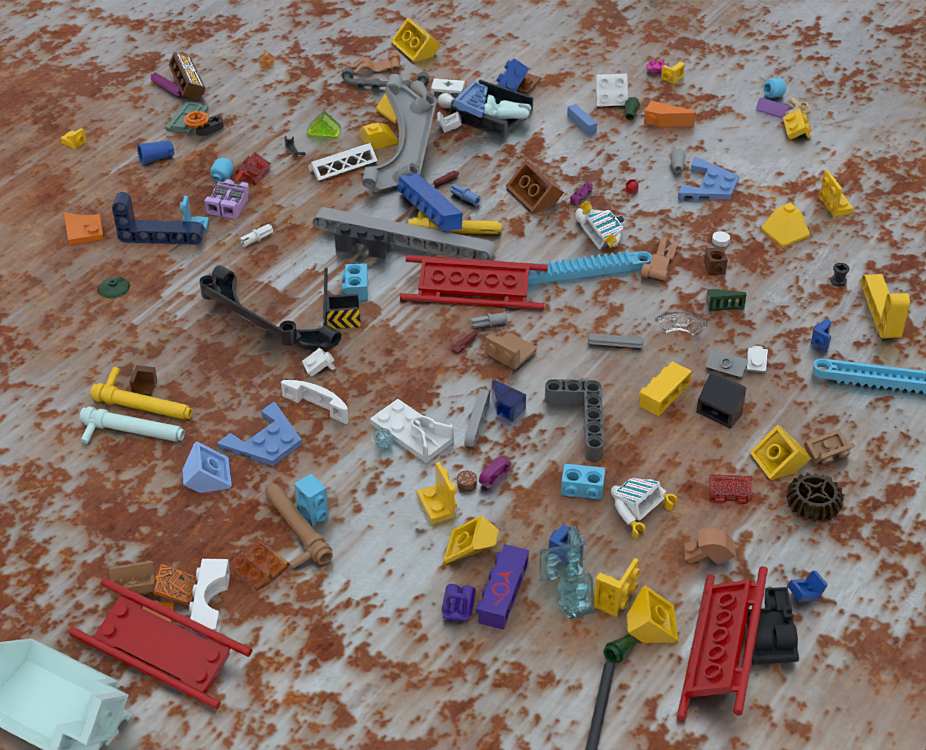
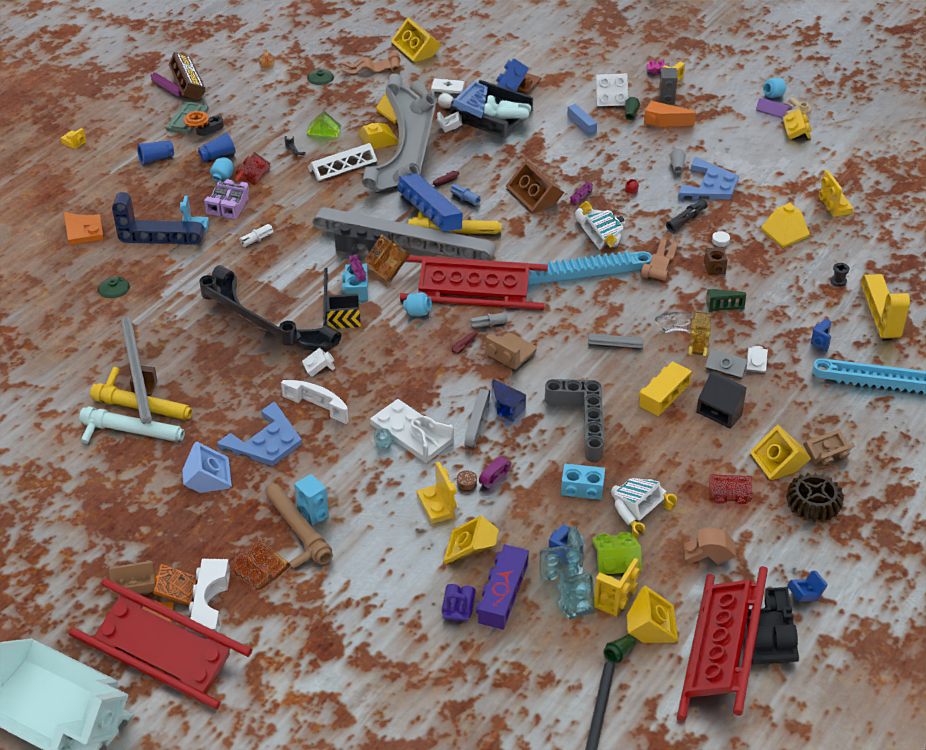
(136, 371): none -> light grey axle
(217, 148): none -> blue plant
(320, 77): none -> dark green piece
(348, 74): dark grey bar -> none
(357, 268): none -> magenta axle
(386, 258): none -> clear orange slope
(417, 304): none -> medium azure head
(616, 552): none -> lime bracket
(668, 86): none -> dark grey brick
(698, 206): none -> black pin
(699, 333): none -> clear yellow brick

